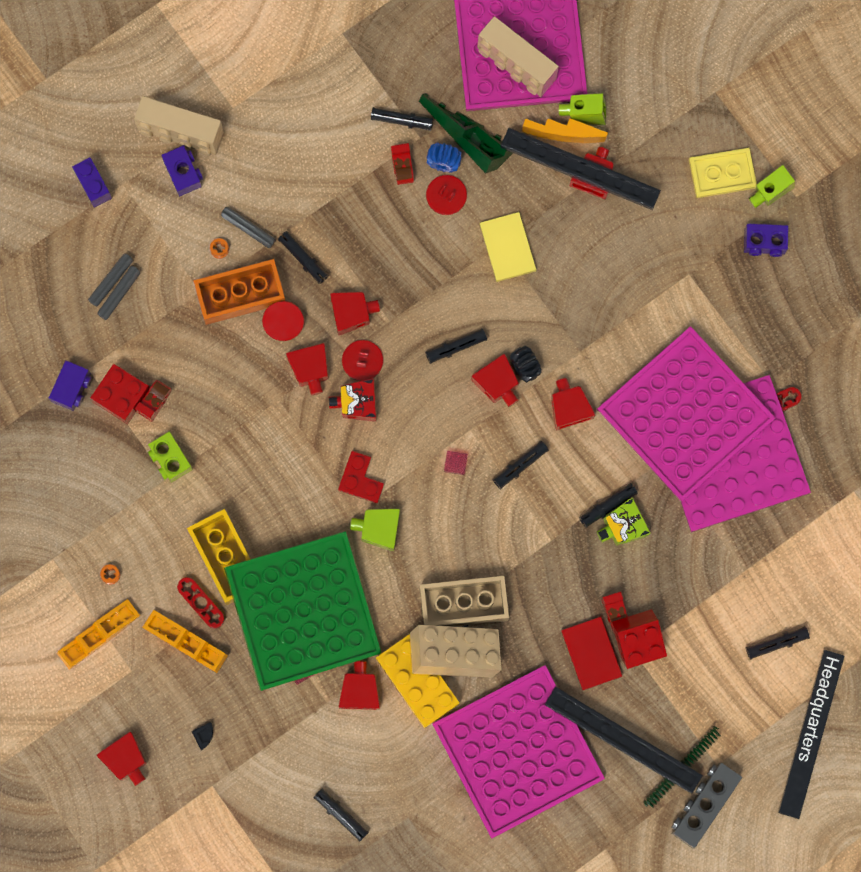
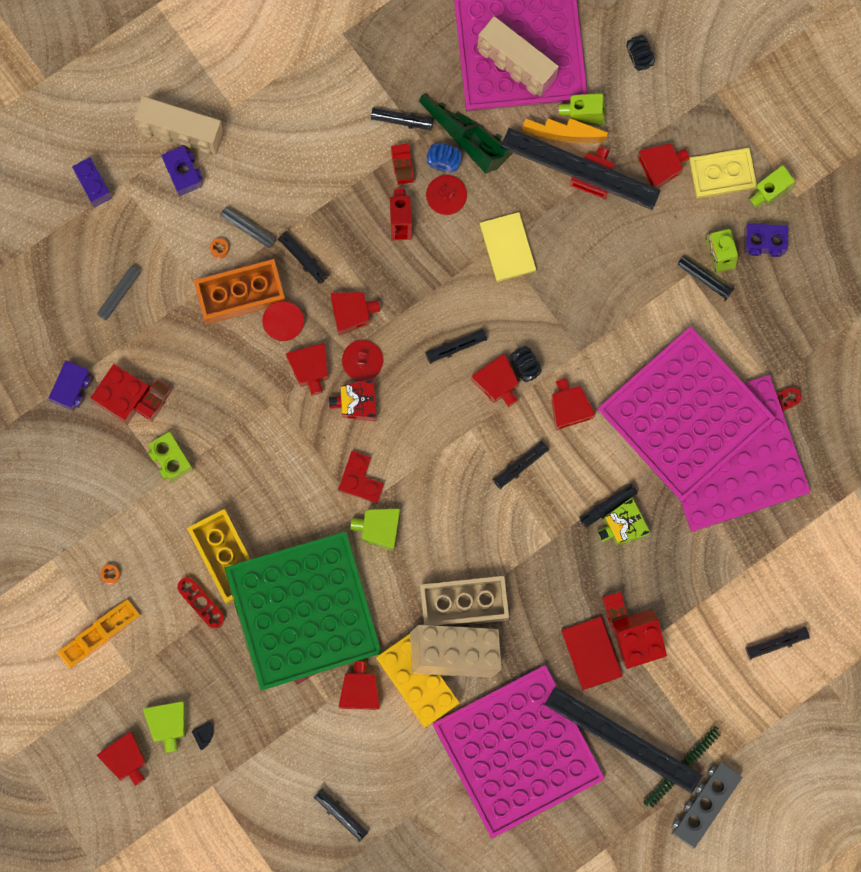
(110, 279): dark grey axle -> none
(166, 724): none -> lime torso
(185, 641): light orange slope -> none
(400, 215): none -> red torso
(455, 463): clear pink plate -> none
(640, 52): none -> black gear
(662, 163): none -> red torso
(705, 277): none -> black axle
(722, 248): none -> lime torso
(811, 734): black tile -> none

